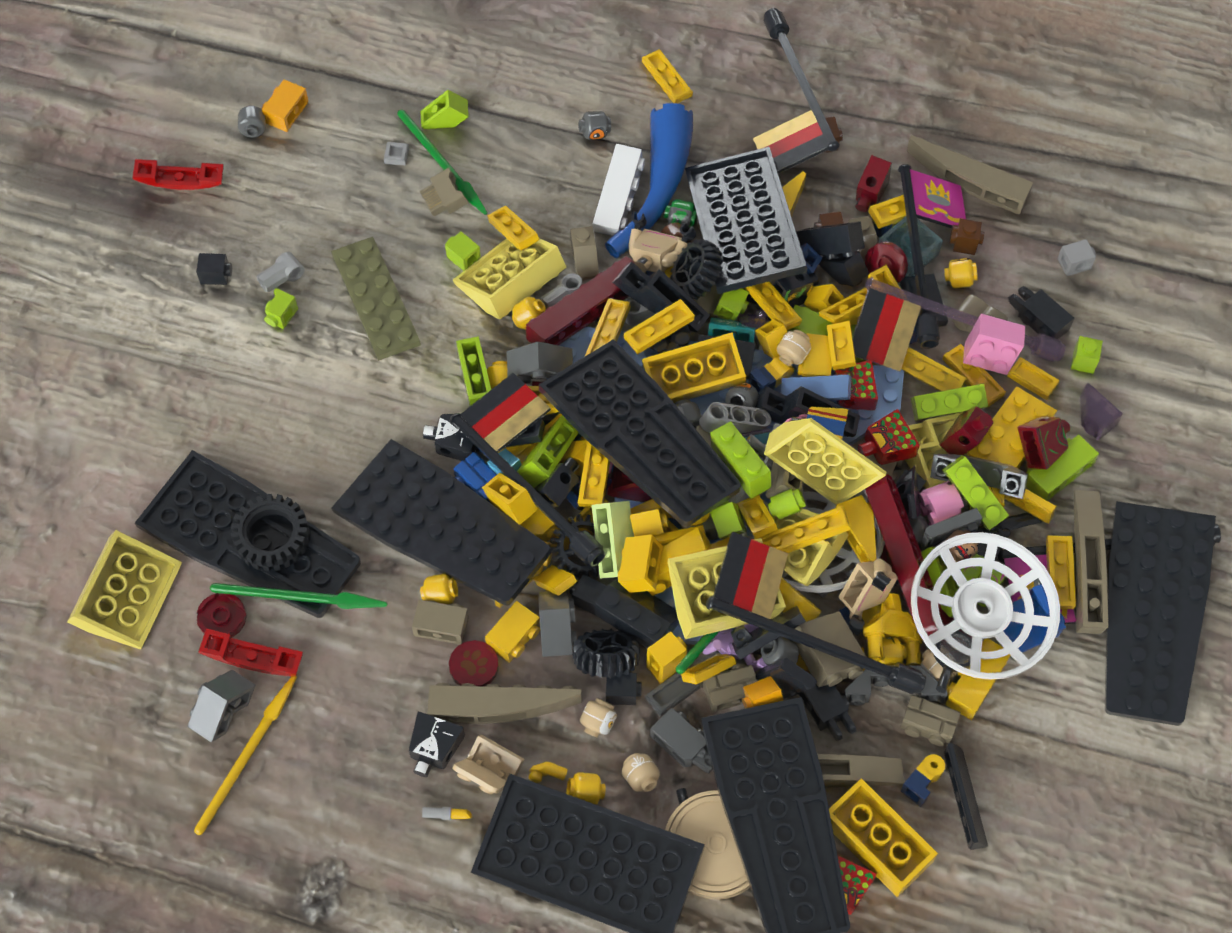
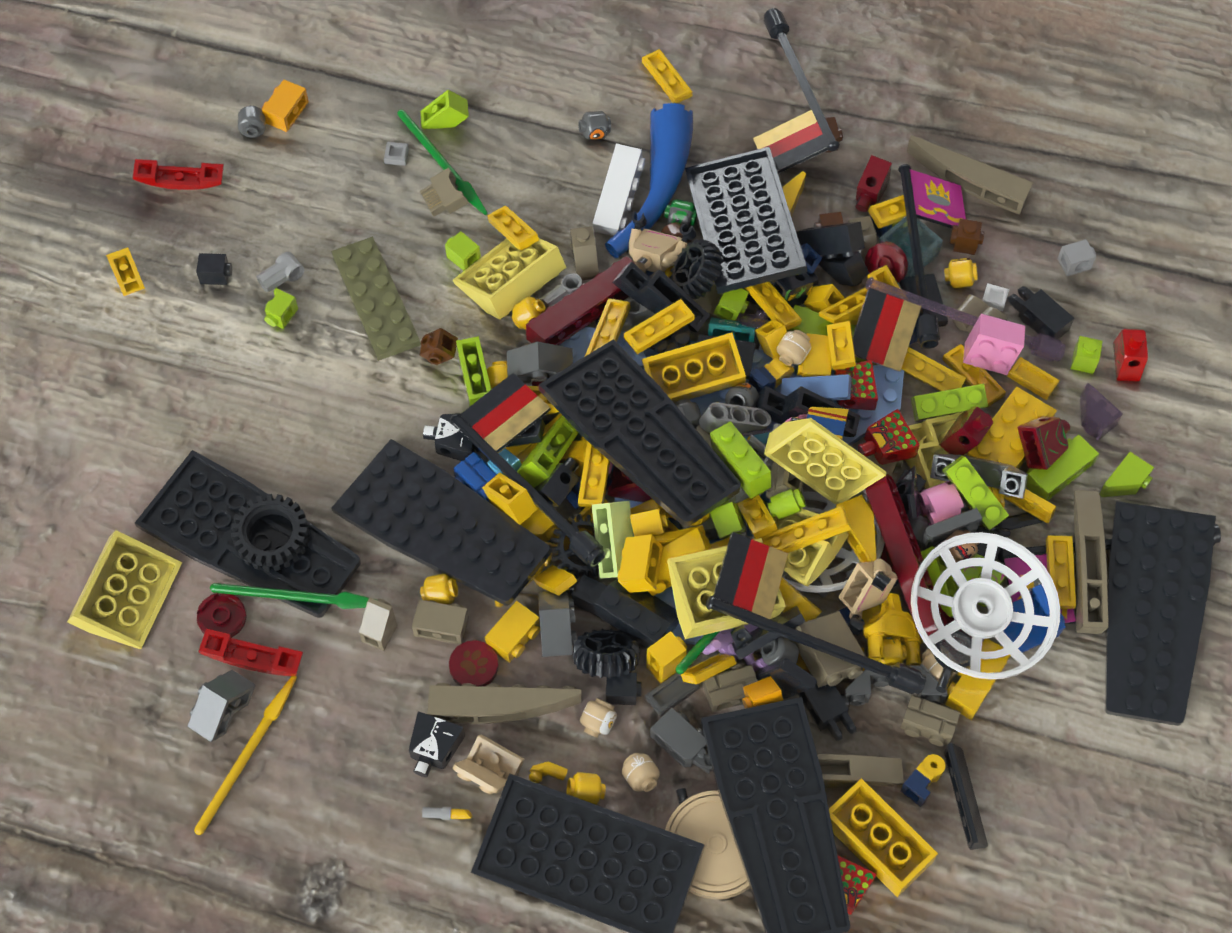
(125, 271): none -> yellow slope
(377, 623): none -> slope
(438, 346): none -> reddish brown brick
(995, 296): none -> white tile
(1128, 477): none -> lime slope
(1130, 346): none -> red torso

